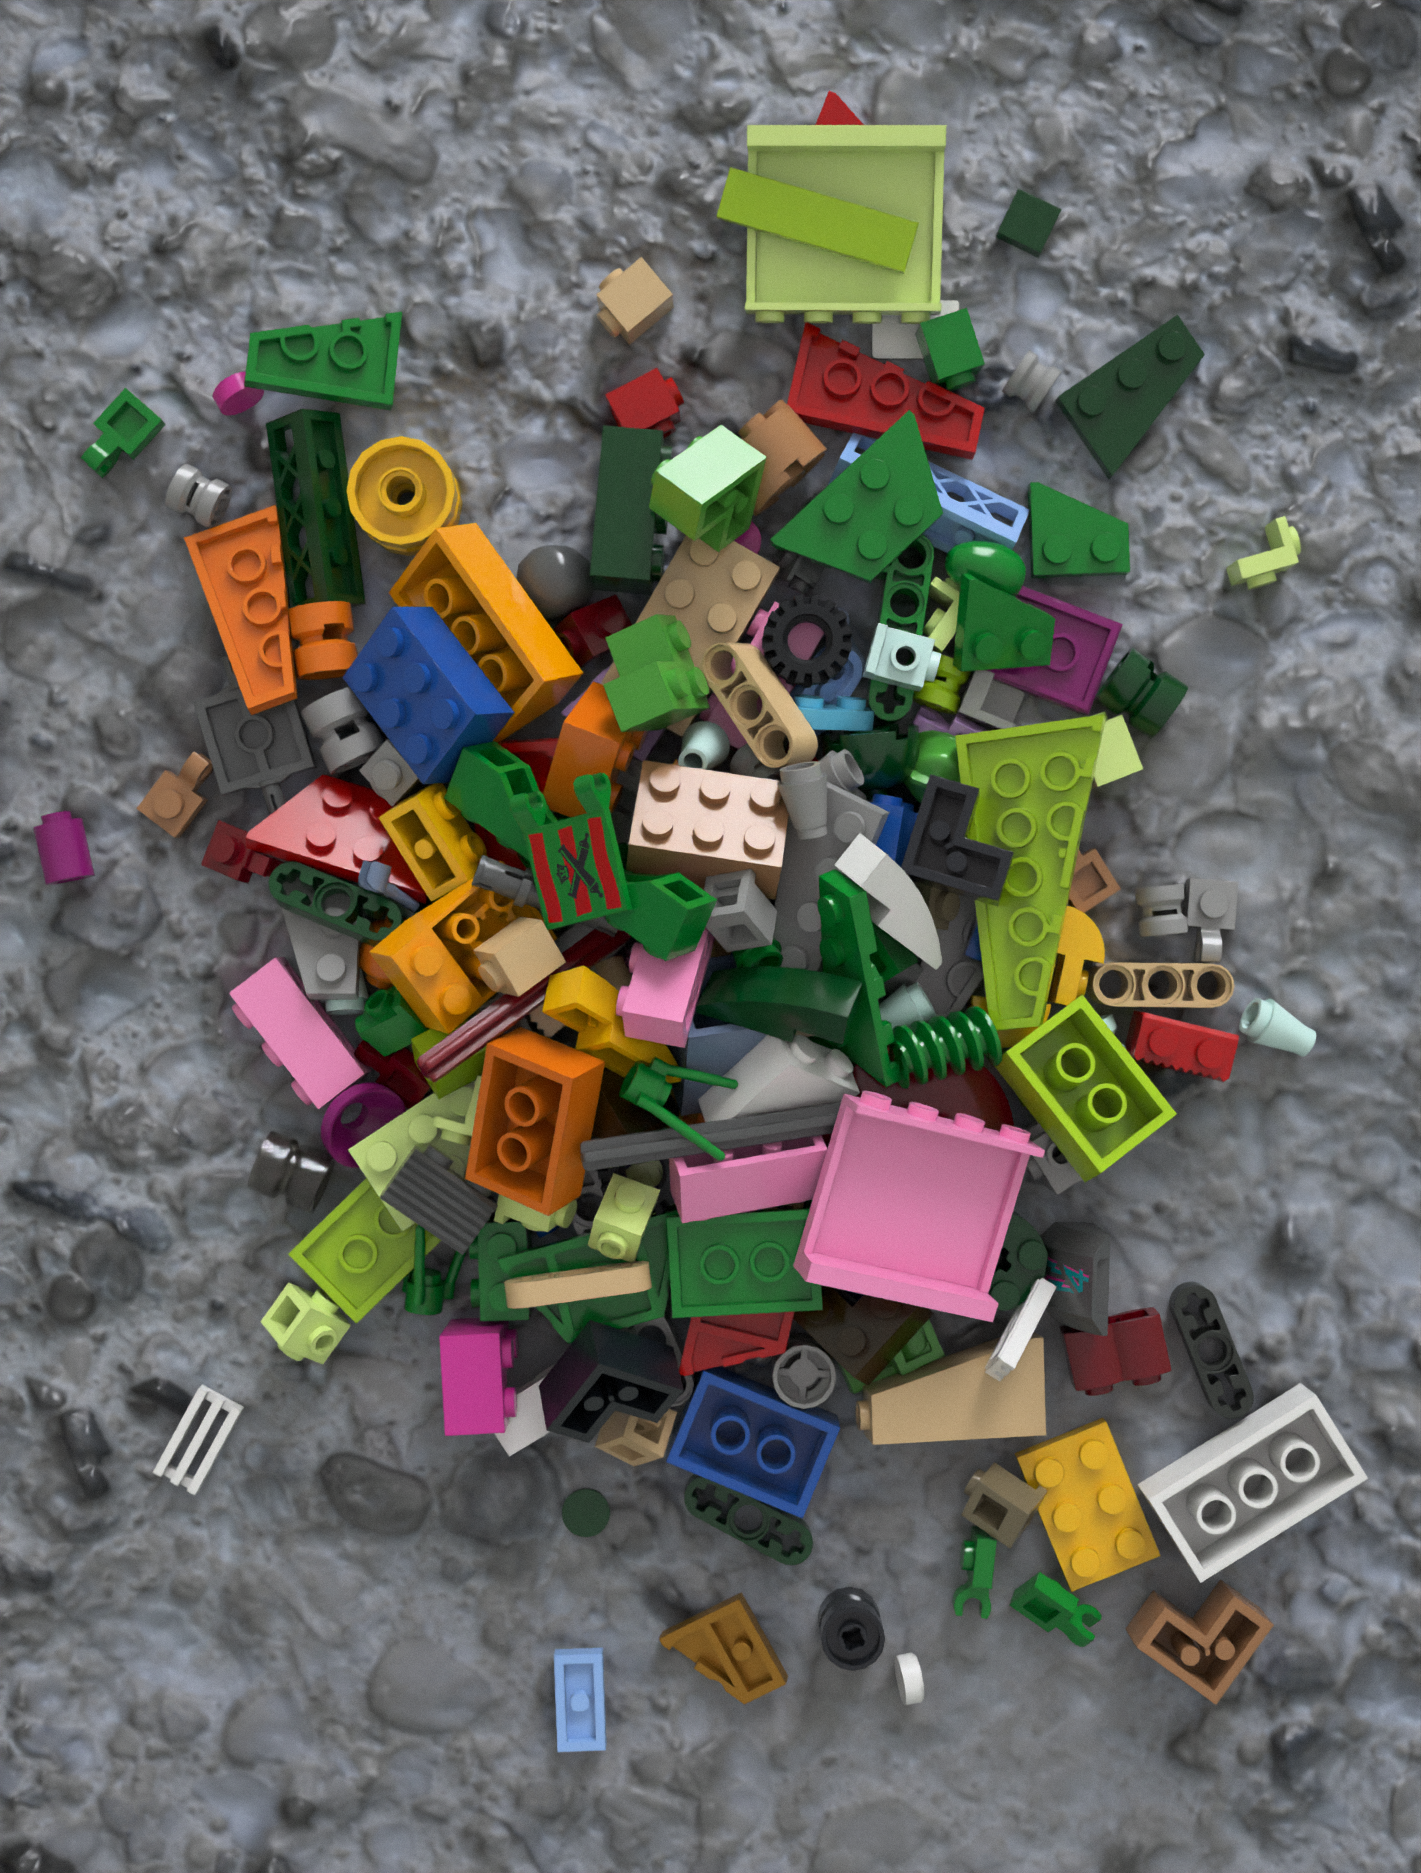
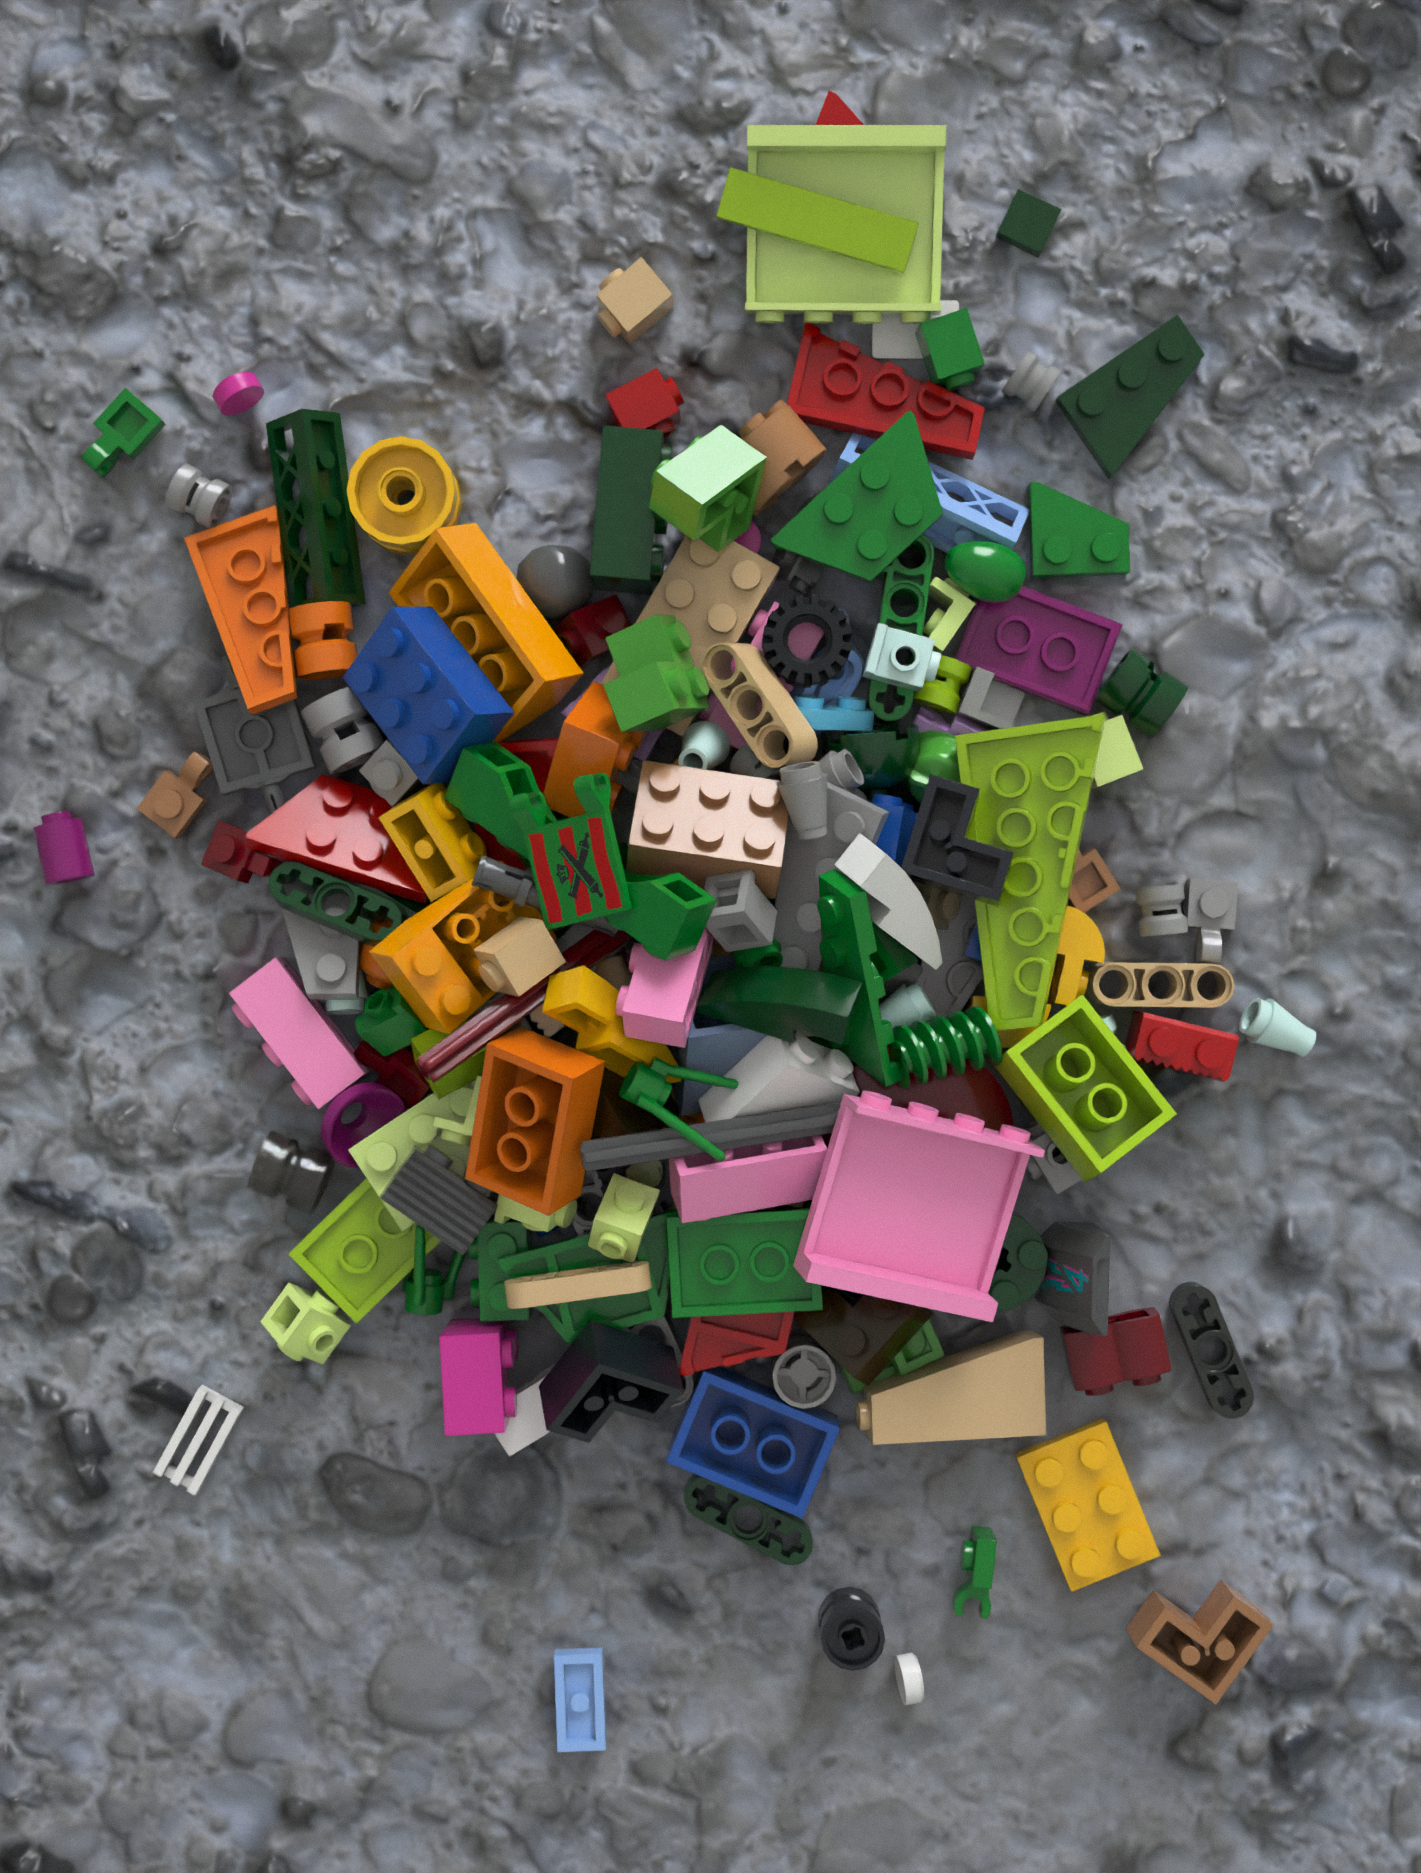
(331, 362): green wing -> none
(375, 878): sand blue hand -> none
(585, 1512): dark green piece -> none
(635, 1438): tan brick -> none
(729, 1649): pearl gold wing -> none
(999, 630): green wing -> none
(1001, 1503): dark tan brick -> none
(1019, 1330): white tile -> none
(1054, 1607): green plate -> none
(1252, 1481): white brick -> none
(1261, 568): yellowish green bracket -> none

